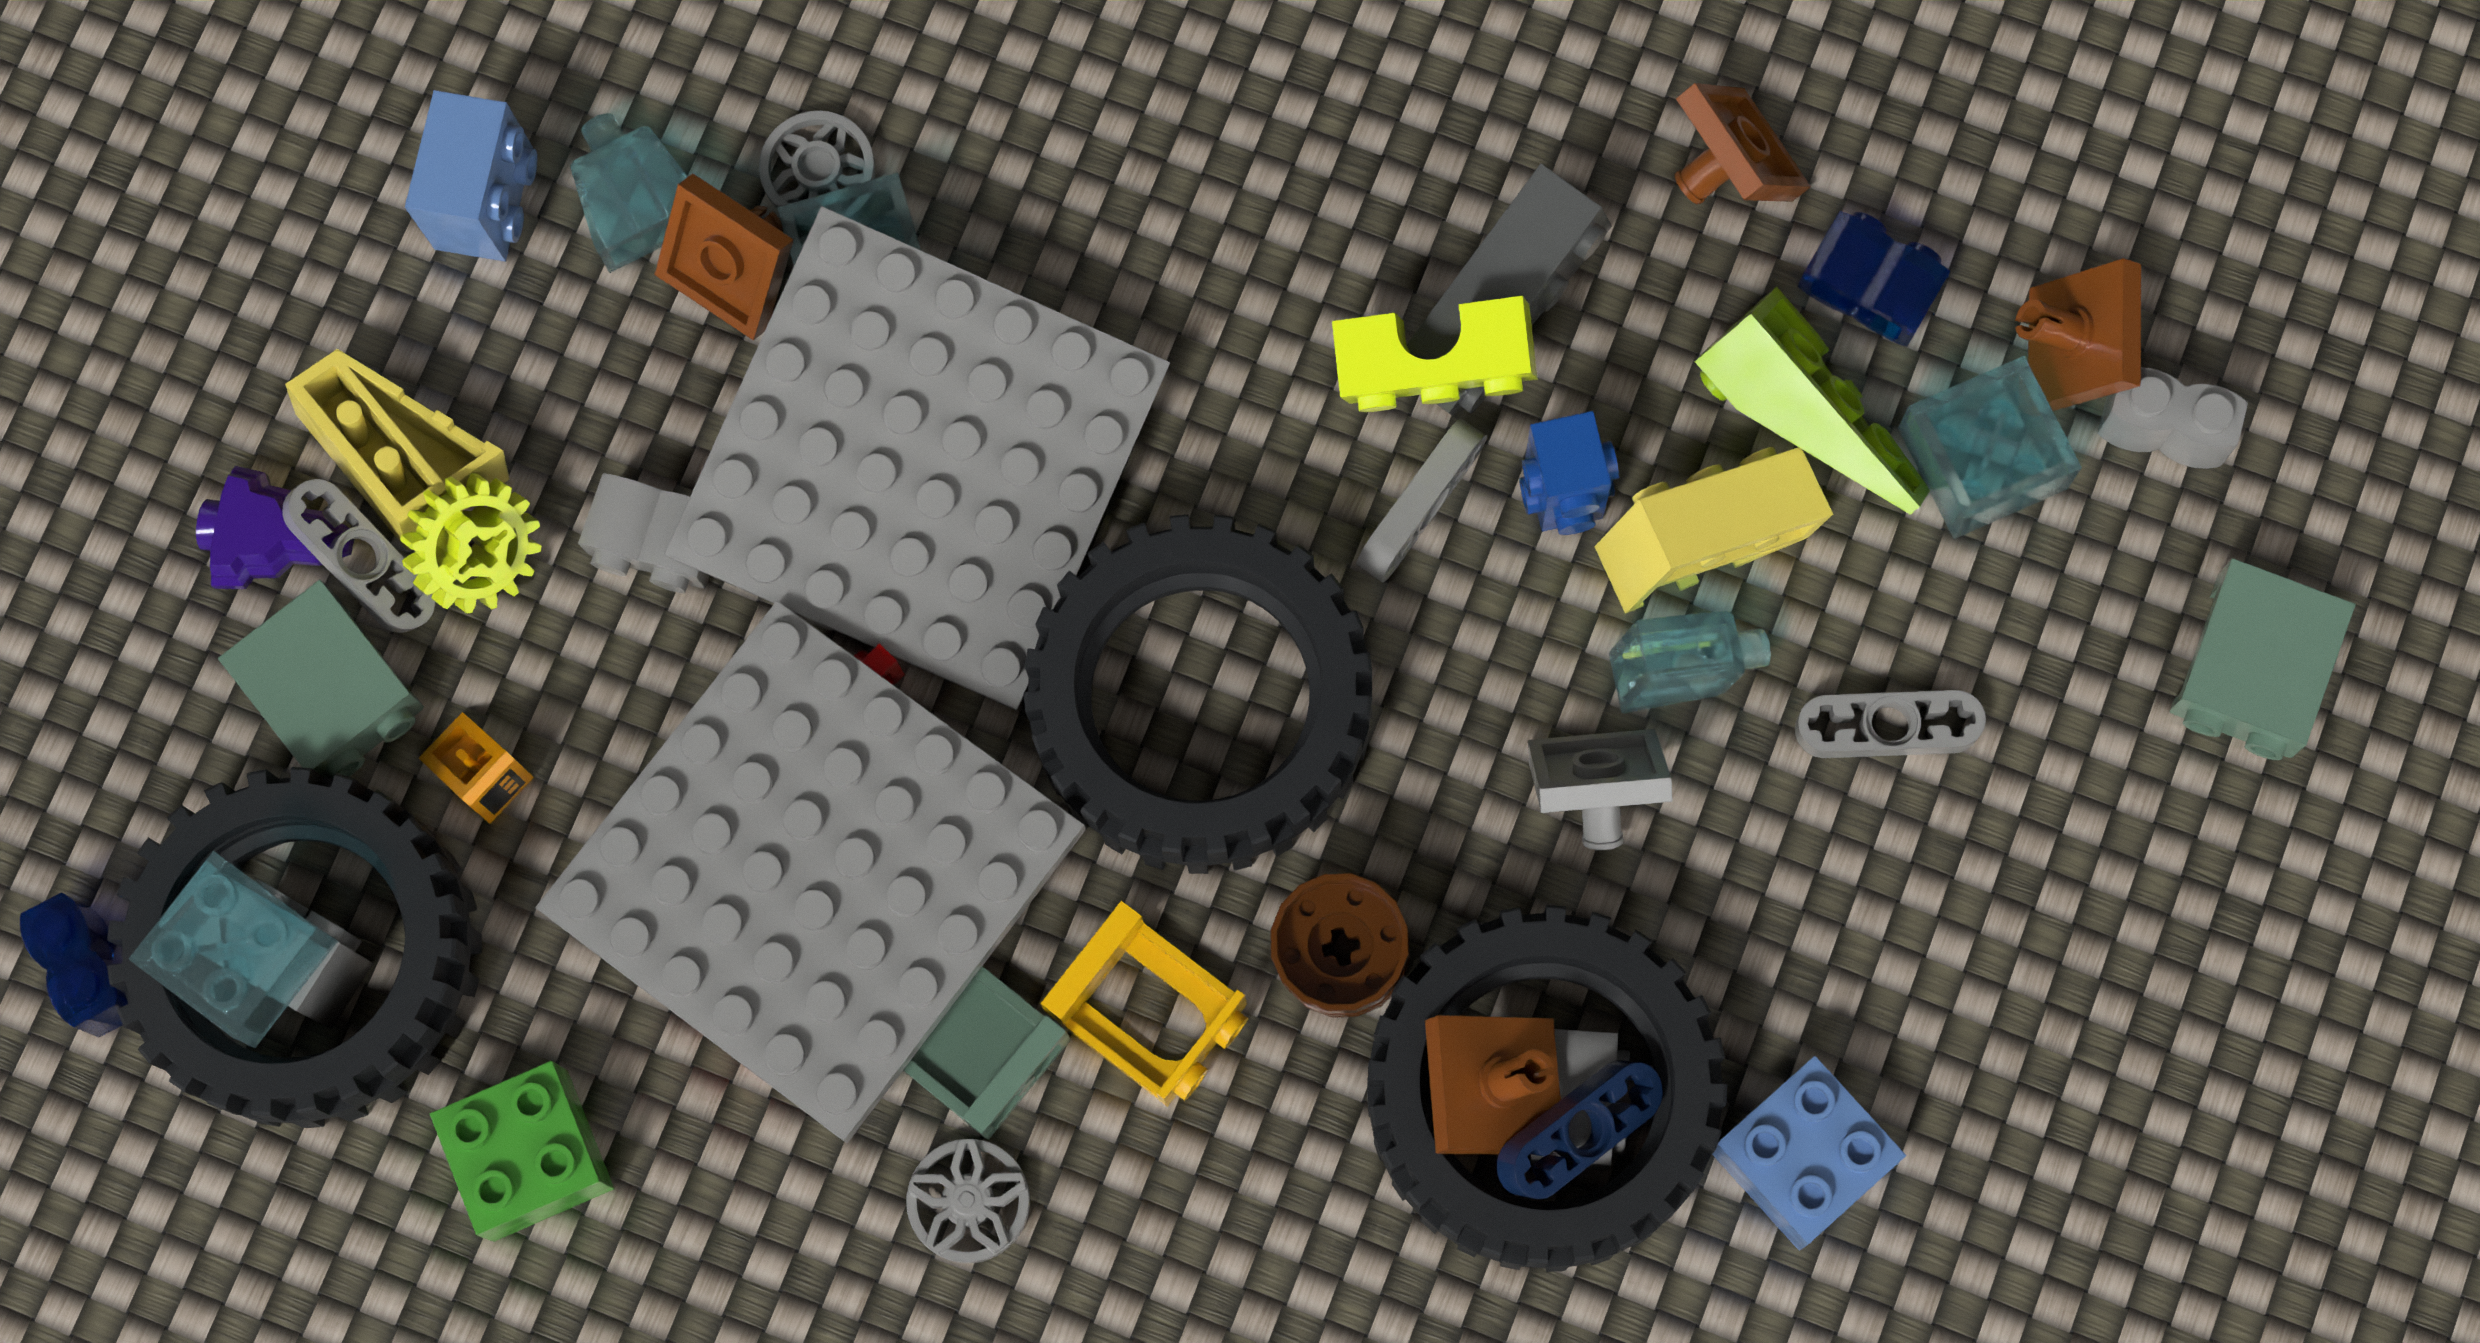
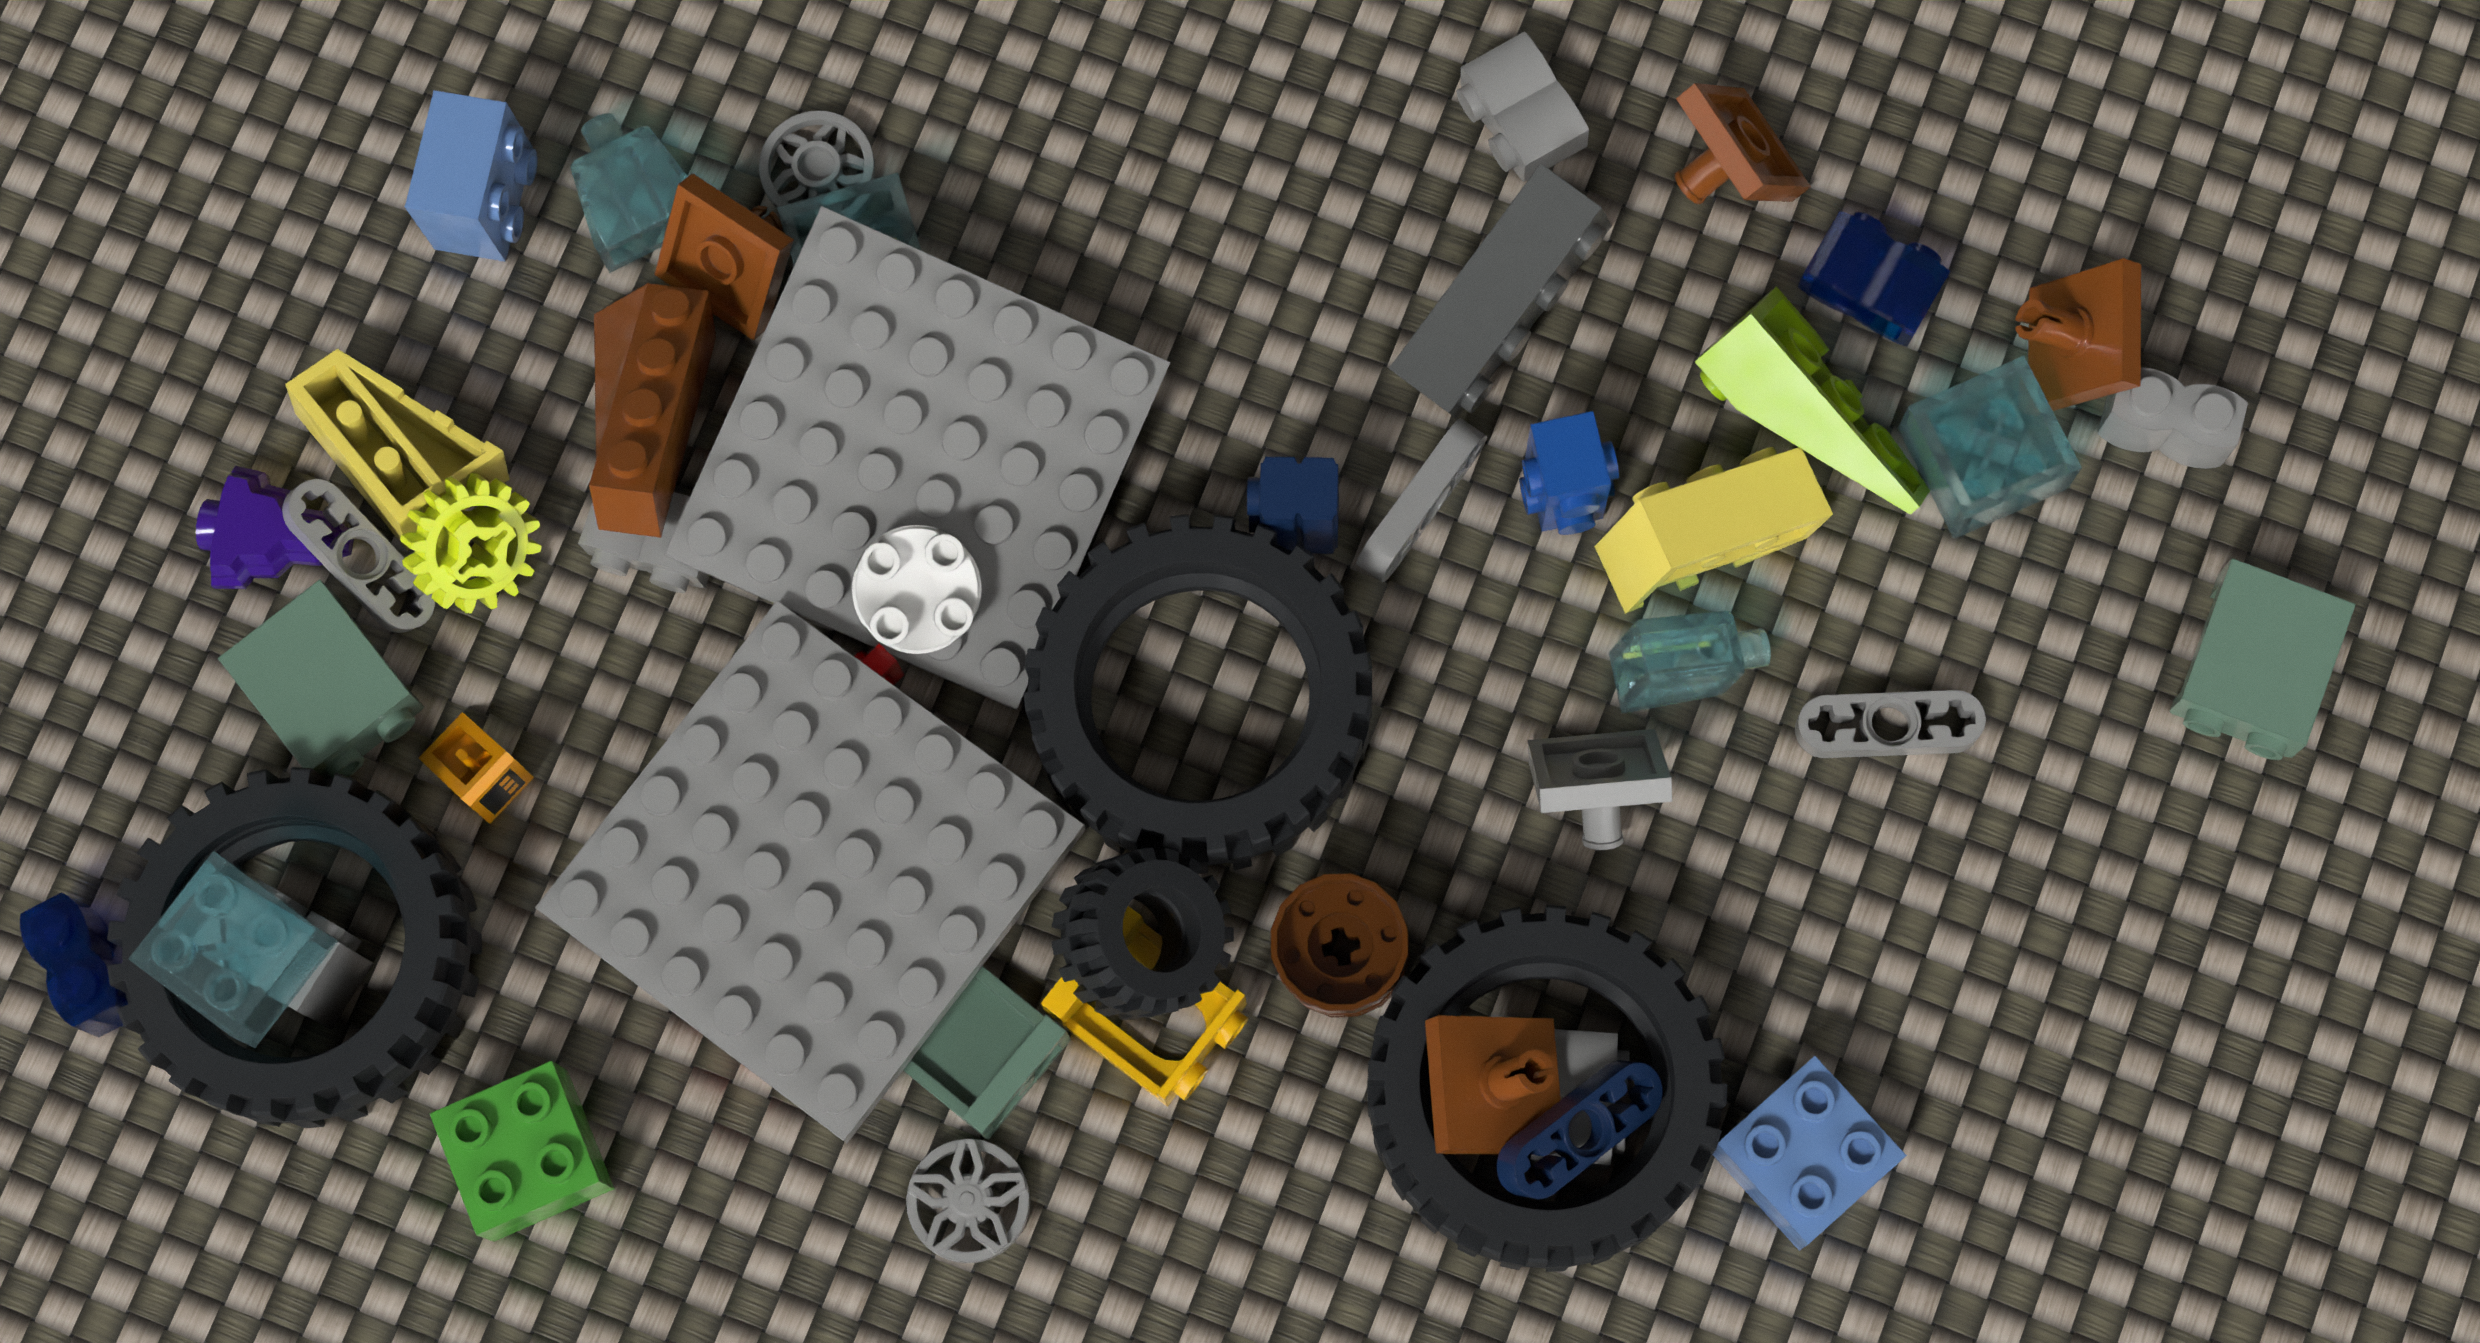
(647, 389): none -> dark orange wedge
(916, 589): none -> white dish
(1189, 927): none -> black tyre
(1297, 502): none -> dark blue brick
(1491, 353): neon yellow arch -> none
(1522, 107): none -> light grey brick

